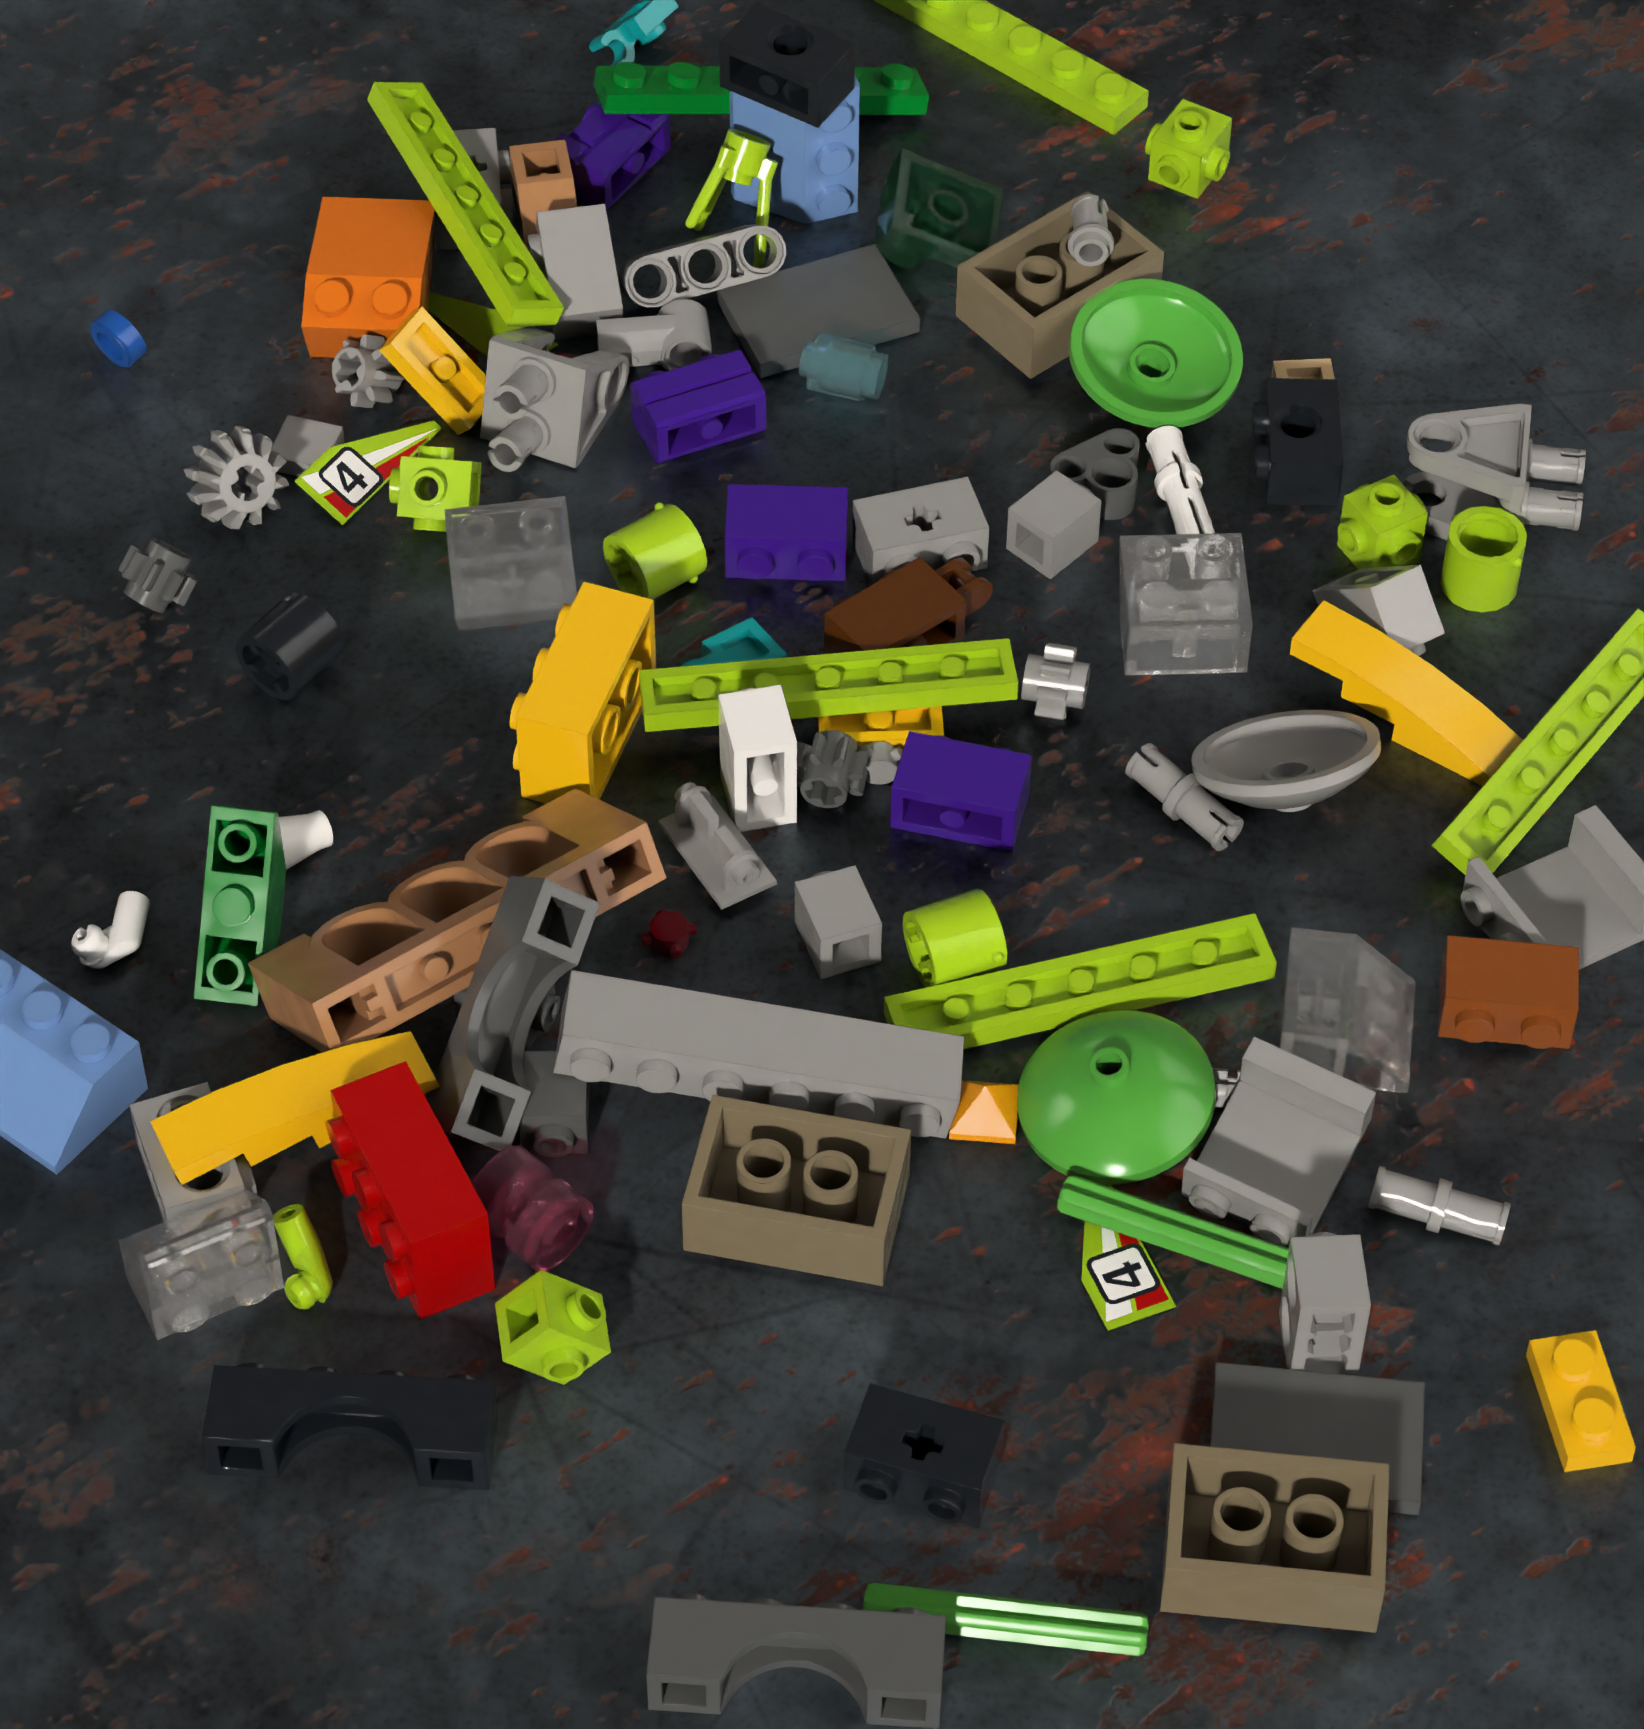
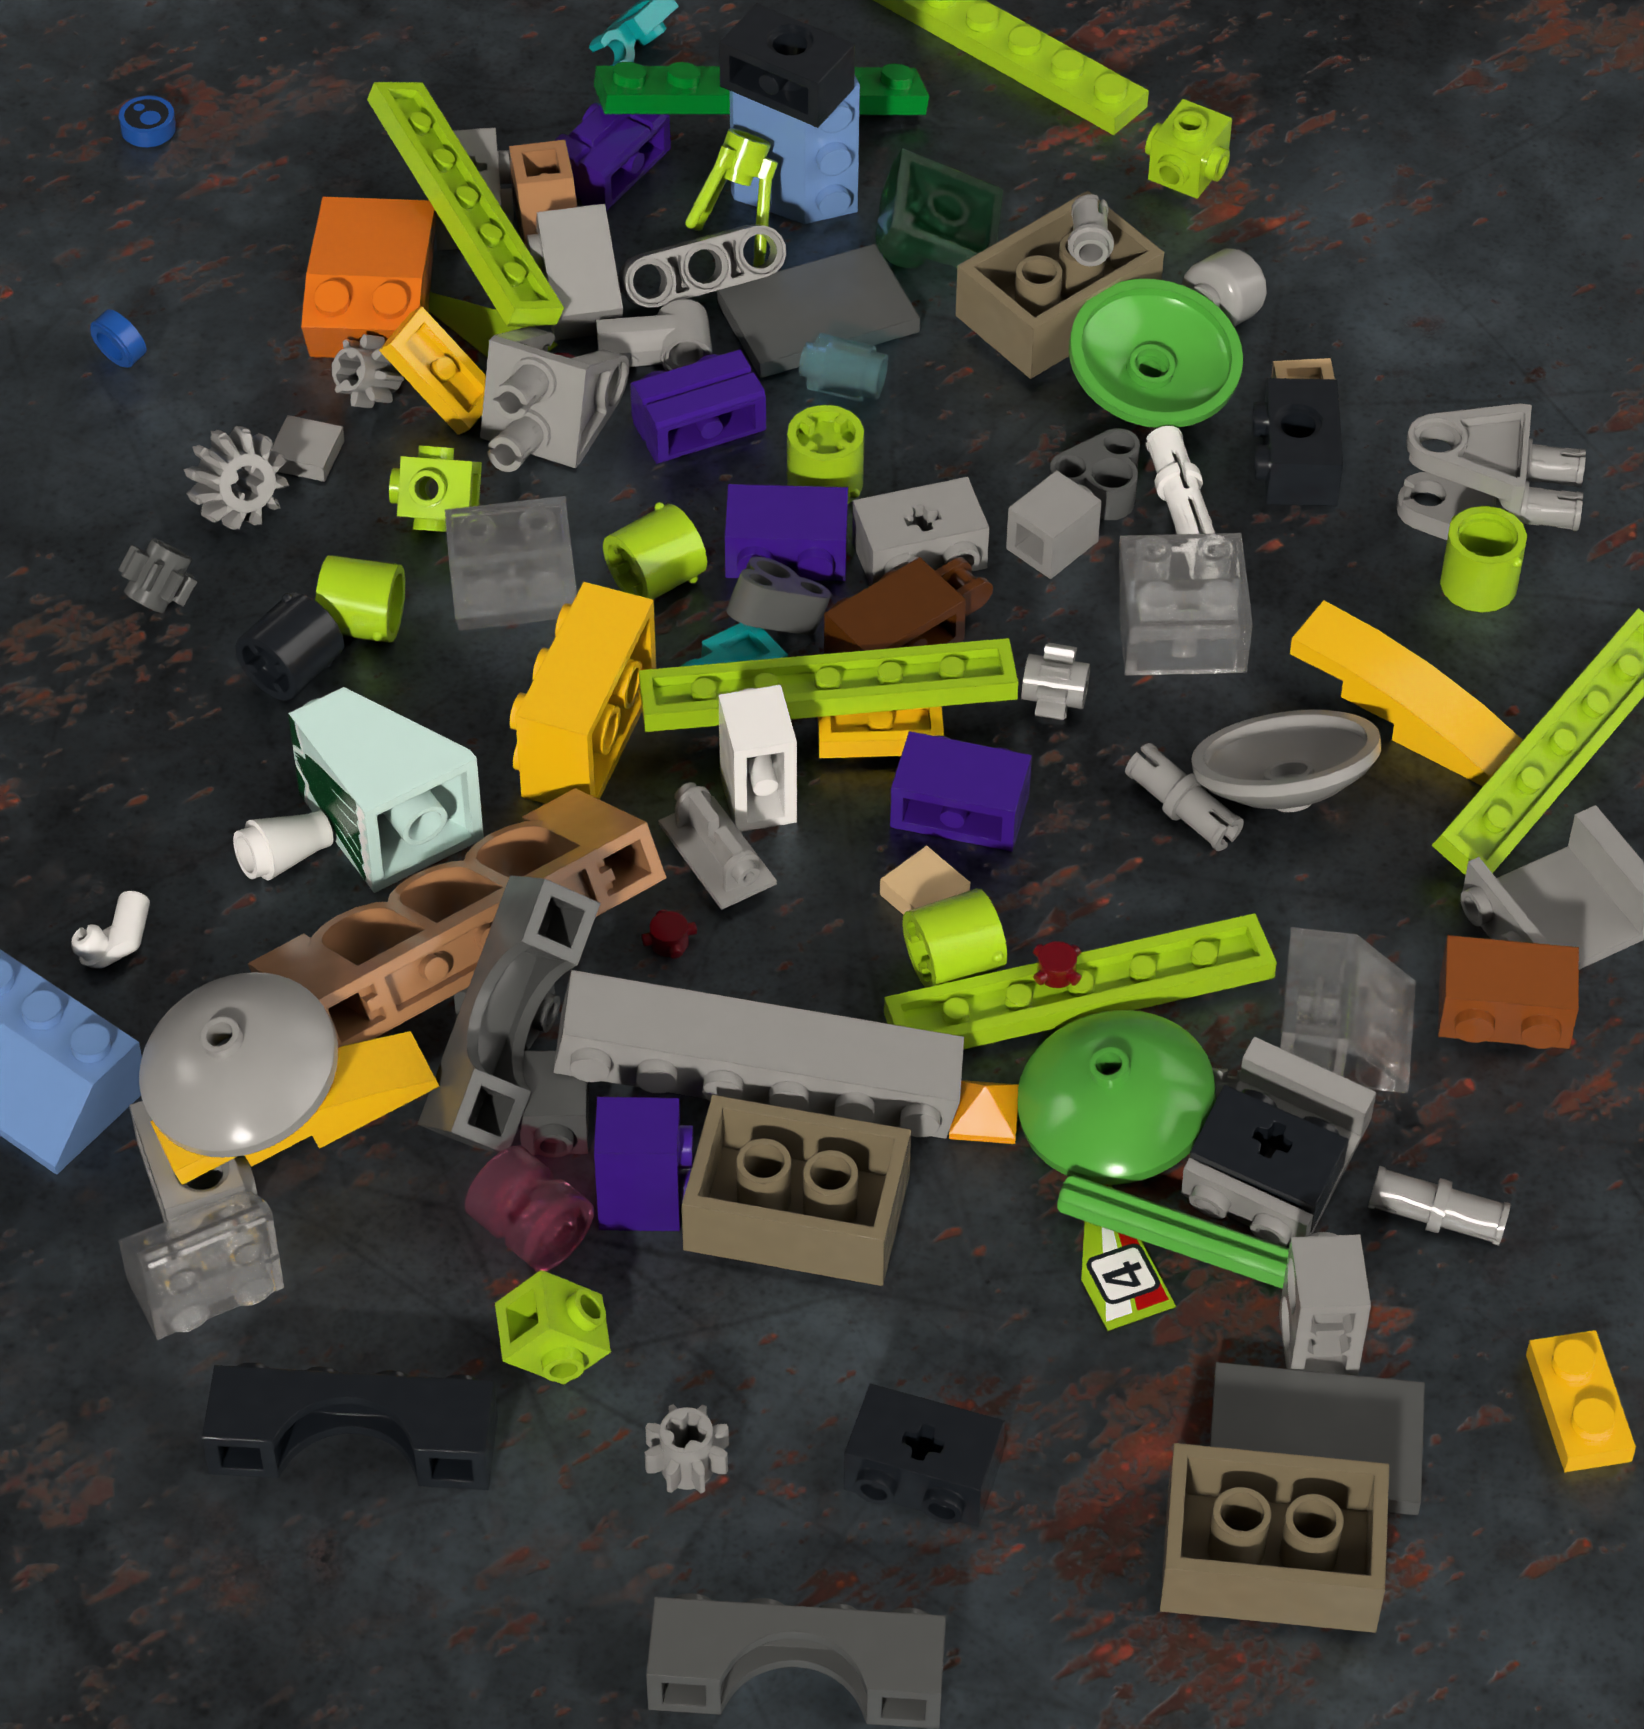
(147, 121): none -> blue tile
(239, 902): green slope -> none
(256, 1084): none -> light grey dish
(307, 1256): lime arm -> none
(358, 469): sticker -> none
(362, 596): none -> lime piece
(386, 785): none -> light aqua slope
(410, 1191): red brick -> none
(641, 1163): none -> dark purple brick
(686, 1448): none -> light grey gear
(777, 598): none -> dark grey piece
(826, 449): none -> lime piece
(830, 769): dark grey gear -> none
(838, 921): light grey brick -> none
(881, 762): light grey piece -> none
(921, 881): none -> tan tile
(1019, 1619): bright green axle -> none
(1057, 964): none -> dark red piece
(1229, 281): none -> light grey head
(1249, 1124): none -> black brick
(1382, 525): lime brick -> none
(1390, 600): light grey slope -> none

